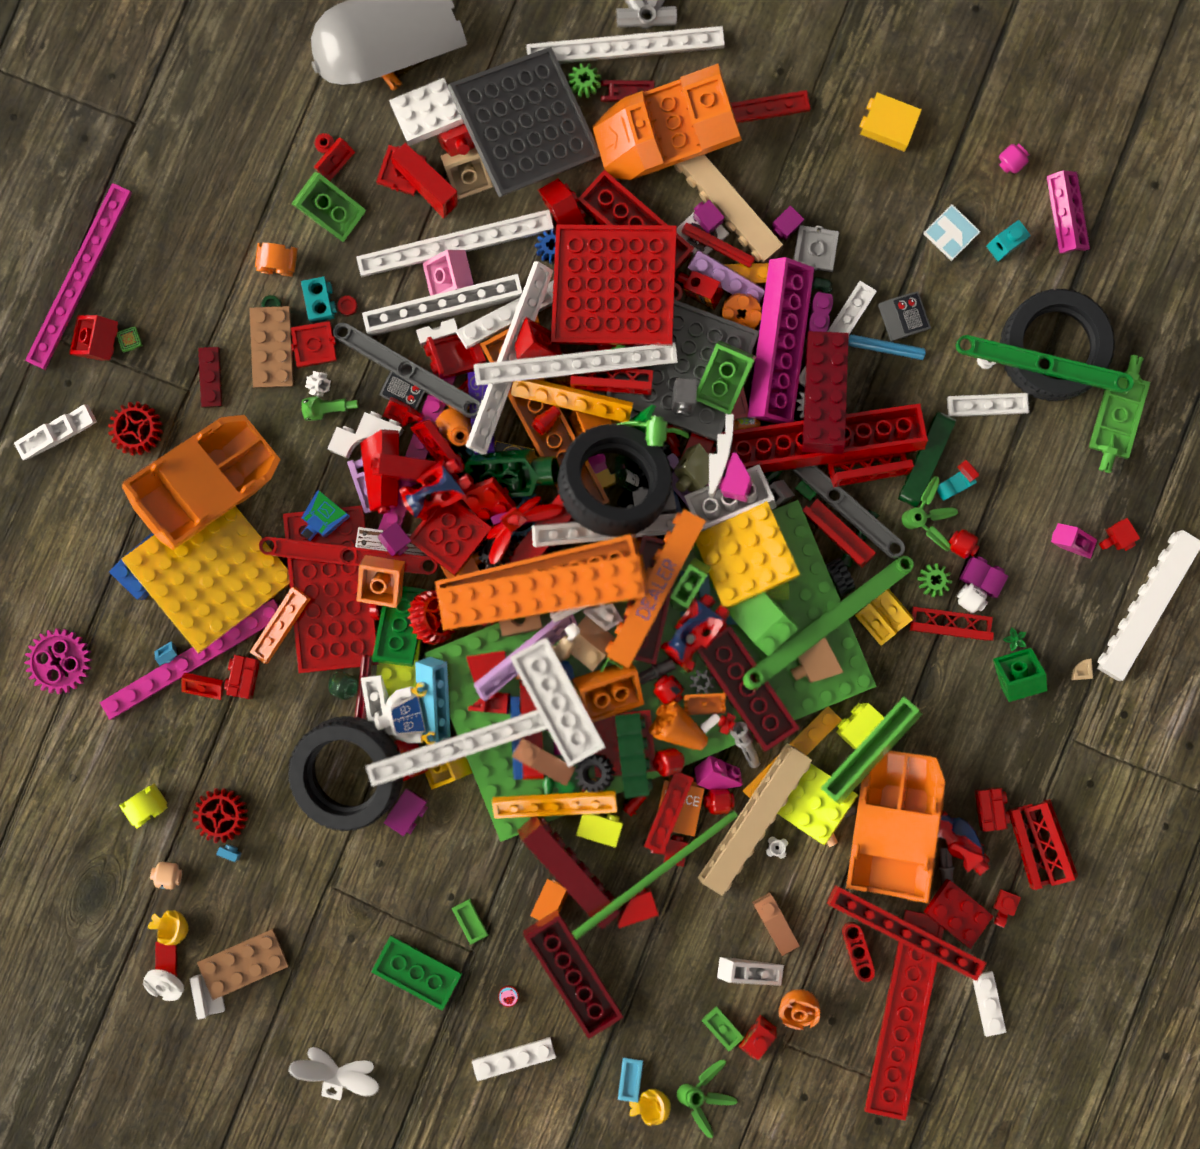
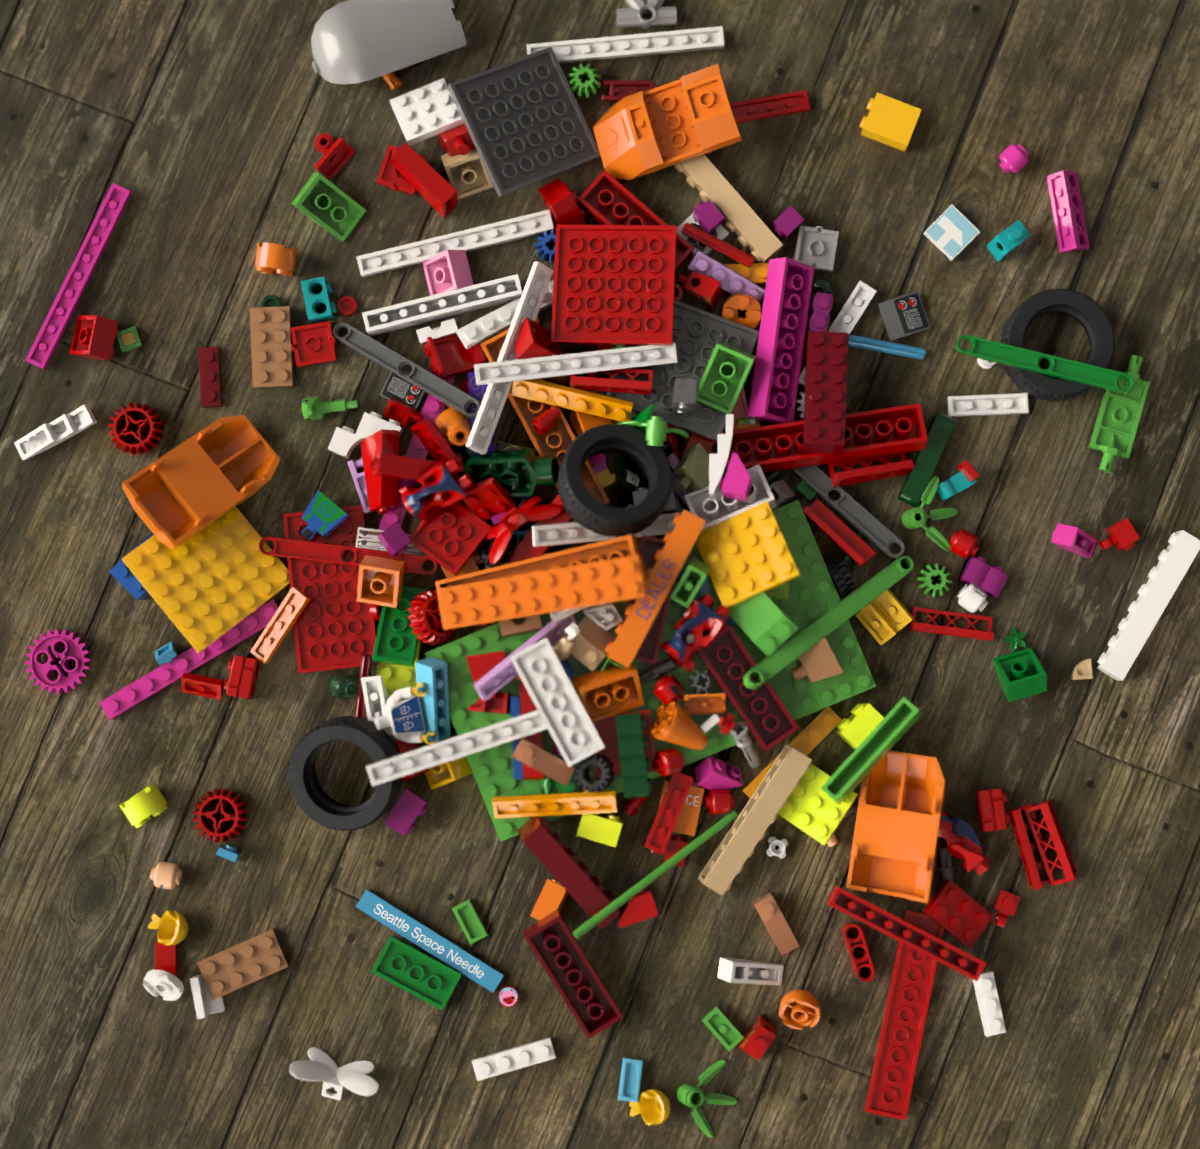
(318, 383): white gear -> none
(429, 940): none -> dark azure tile

